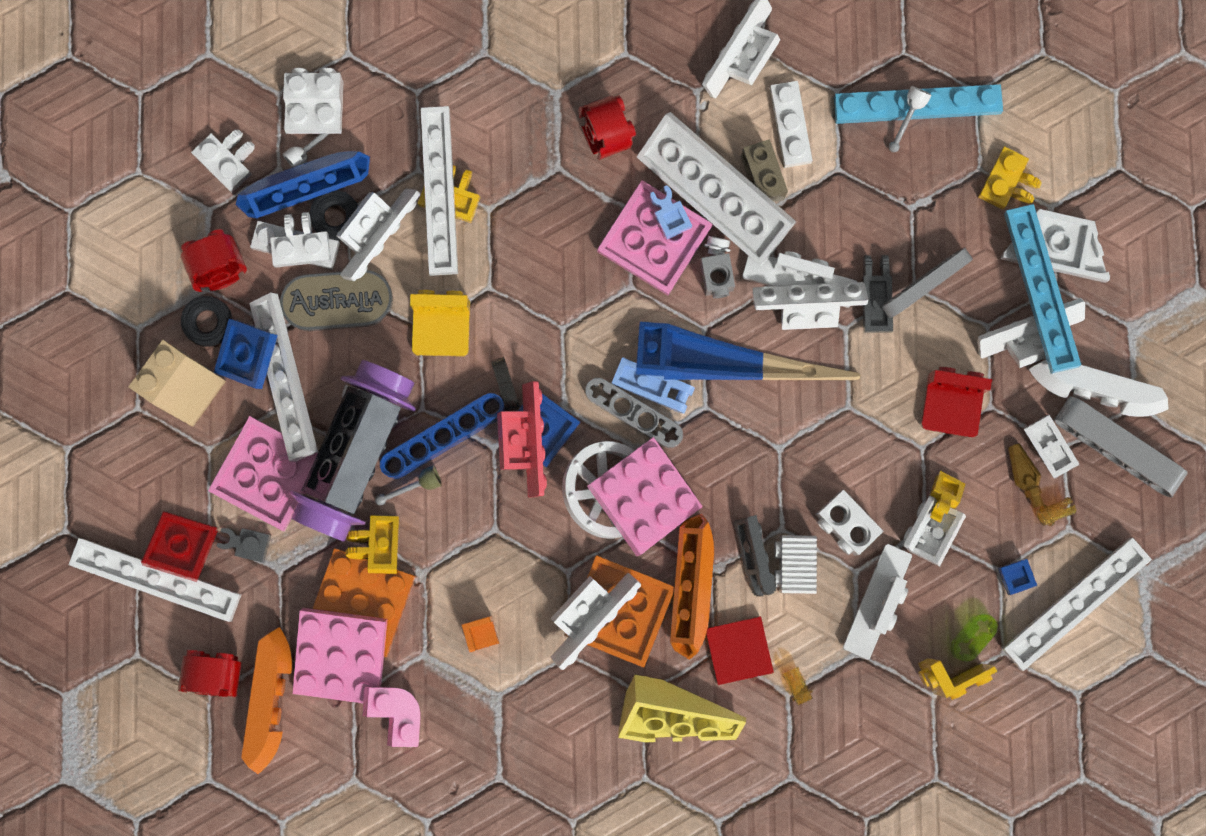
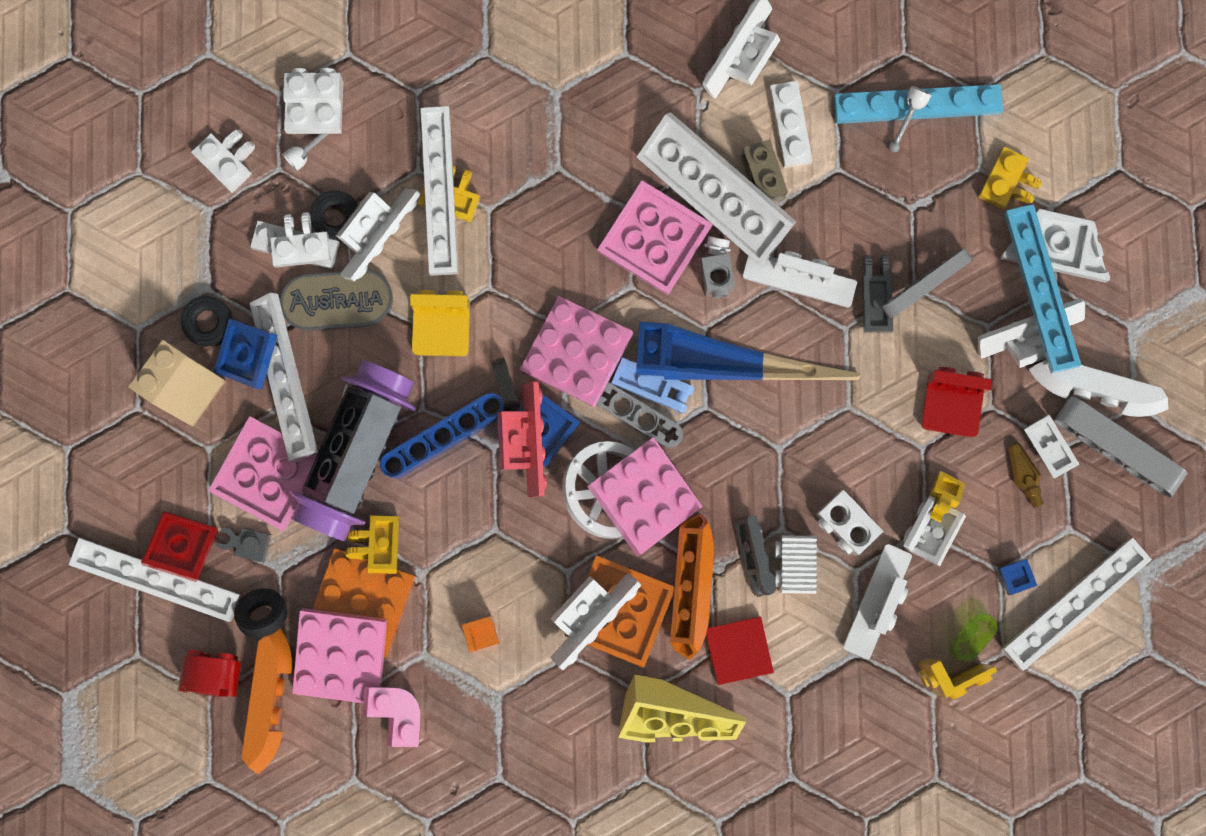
(212, 261): red brick -> none
(265, 626): none -> black tyre
(303, 183): blue brick -> none
(428, 479): hinge -> none
(576, 351): none -> bright pink plate
(606, 126): red brick -> none
(671, 217): light blue plate -> none
(798, 687): clear yellow pin -> none
(810, 304): white bracket -> none
(1049, 514): clear yellow pin -> none

